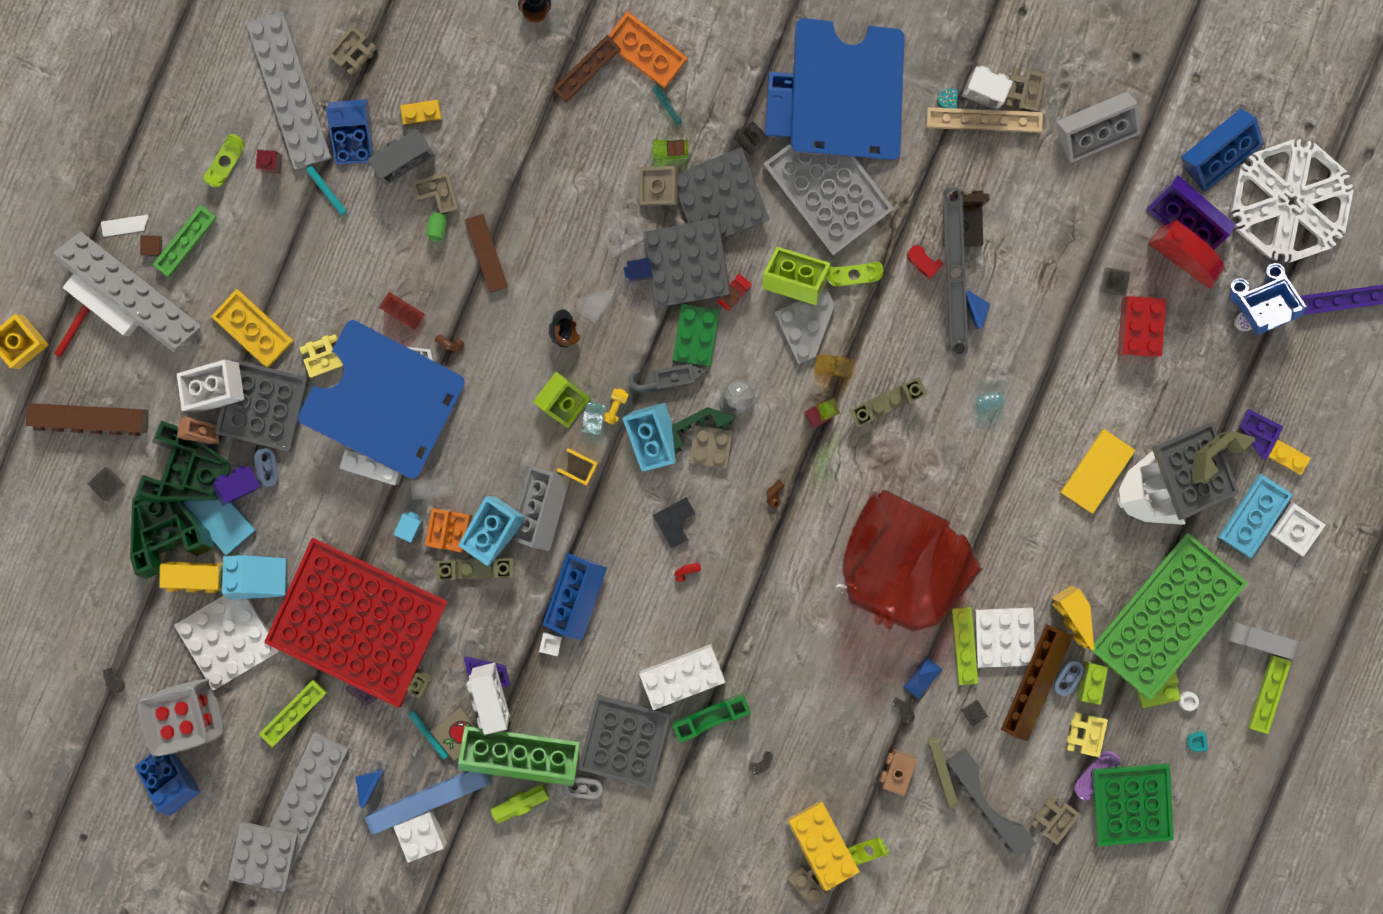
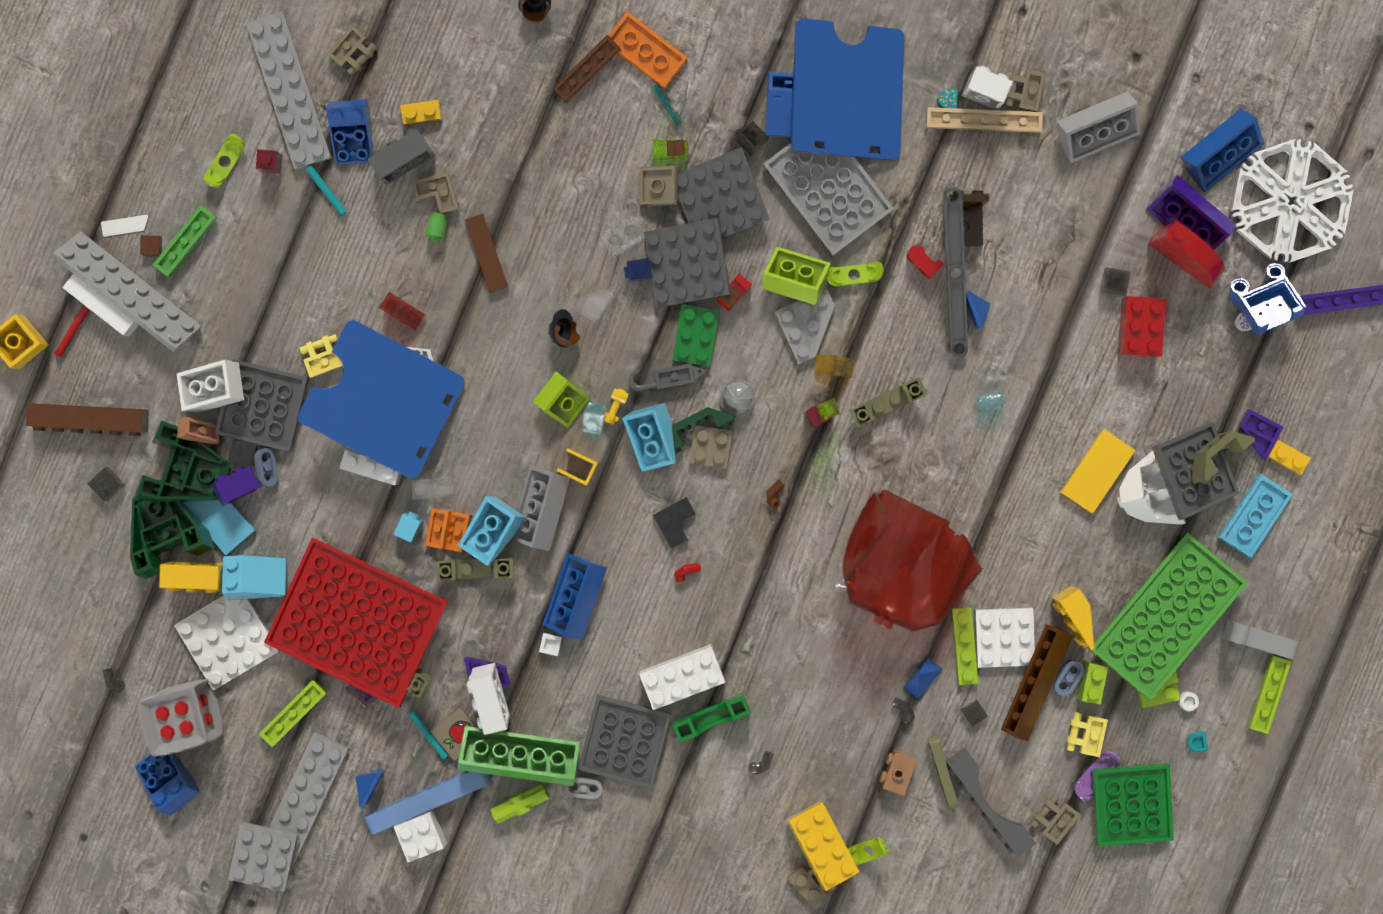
(252, 328): yellow tile -> none
(448, 345): reddish brown arm -> none
(1297, 529): white plate -> none

